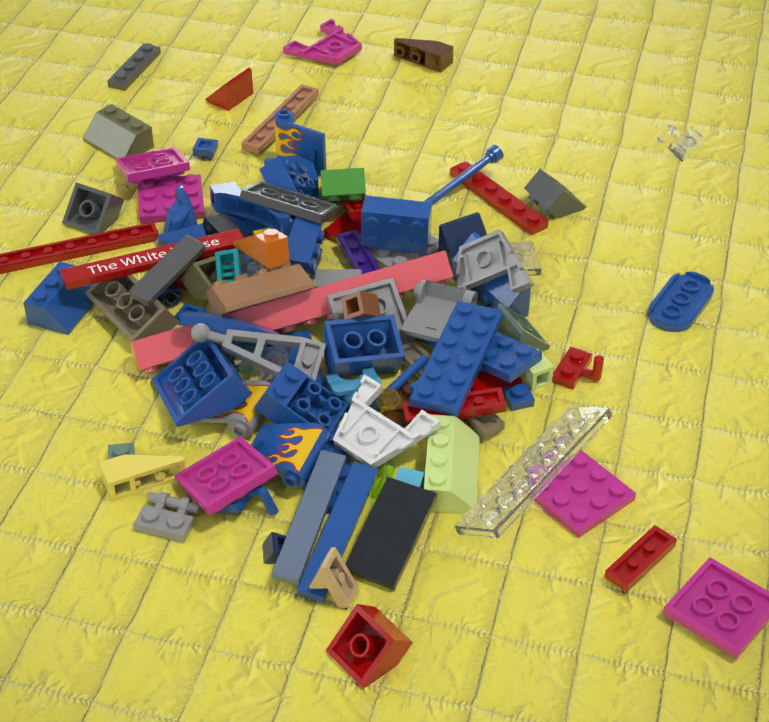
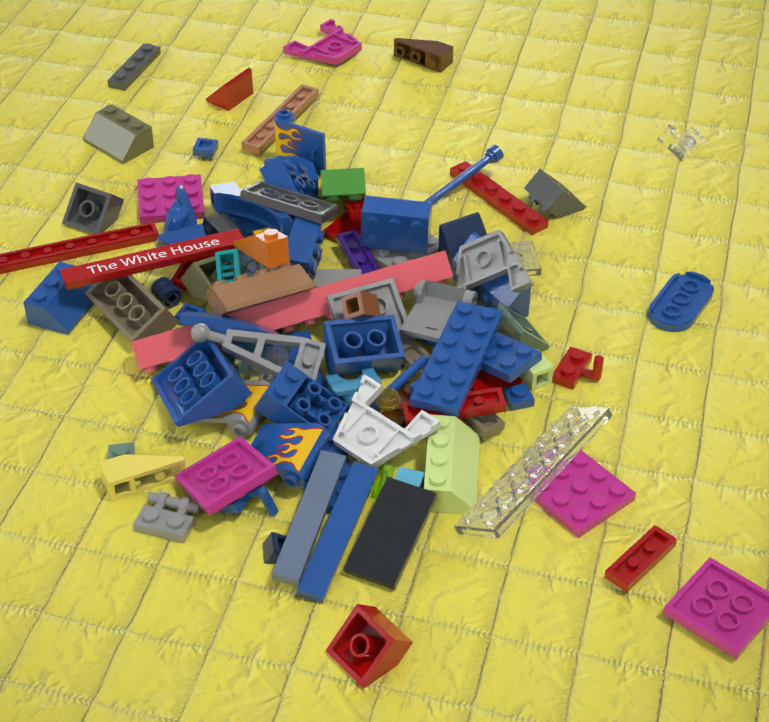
(152, 165): dark pink plate -> none
(167, 270): dark grey tile -> none
(336, 578): tan slope -> none

